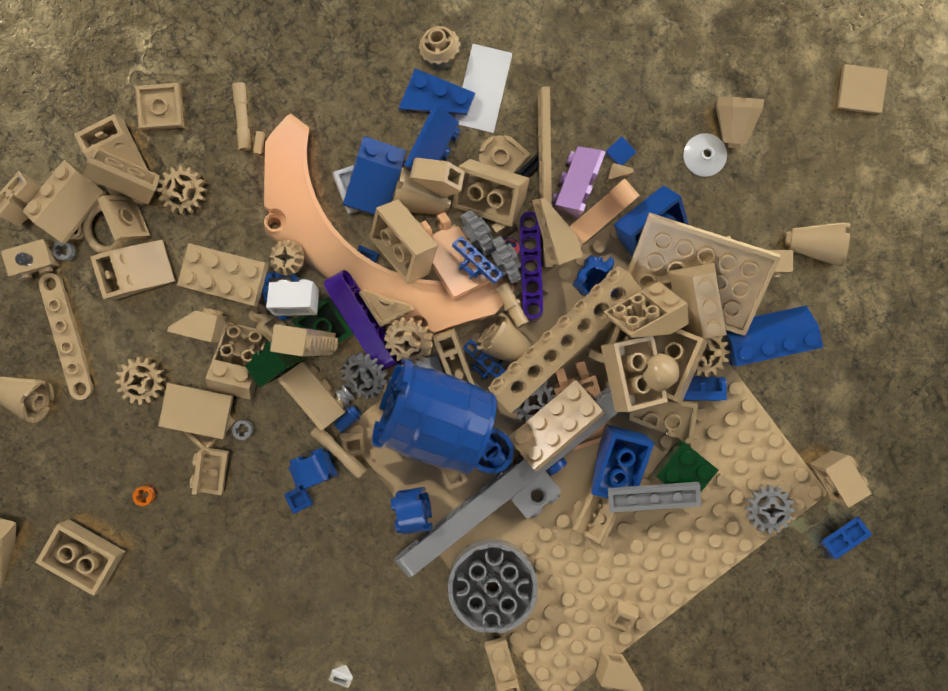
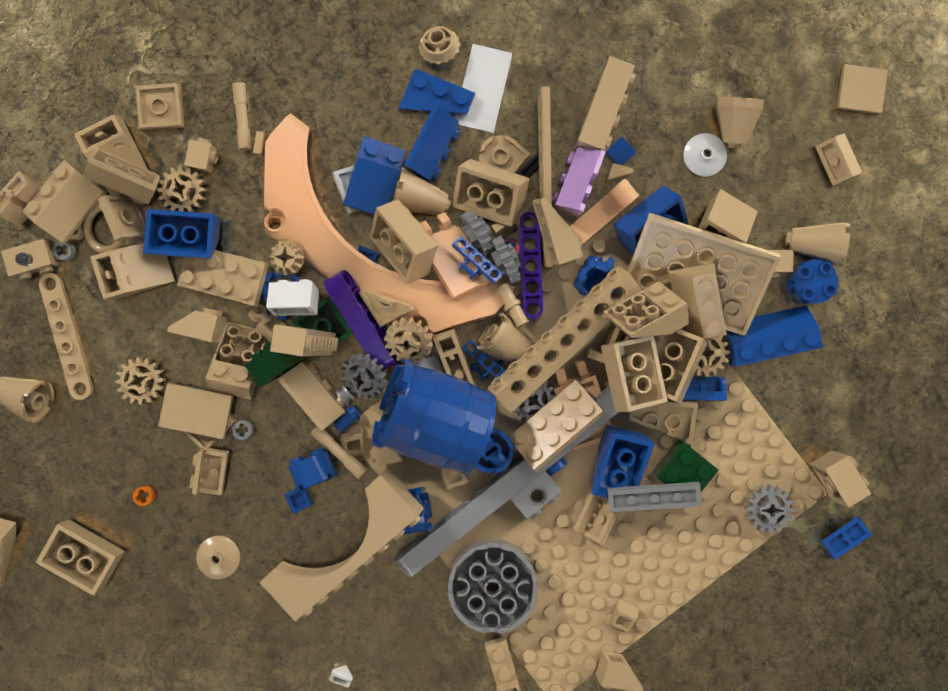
(181, 233): none -> blue slope
(201, 155): none -> tan brick
(226, 551): none -> tan dish
(389, 513): none -> tan arch
(437, 176): tan slope -> none
(605, 104): none -> tan brick
(661, 372): tan hair -> none
(728, 217): none -> tan brick
(812, 282): none -> blue brick
(838, 159): none -> tan panel

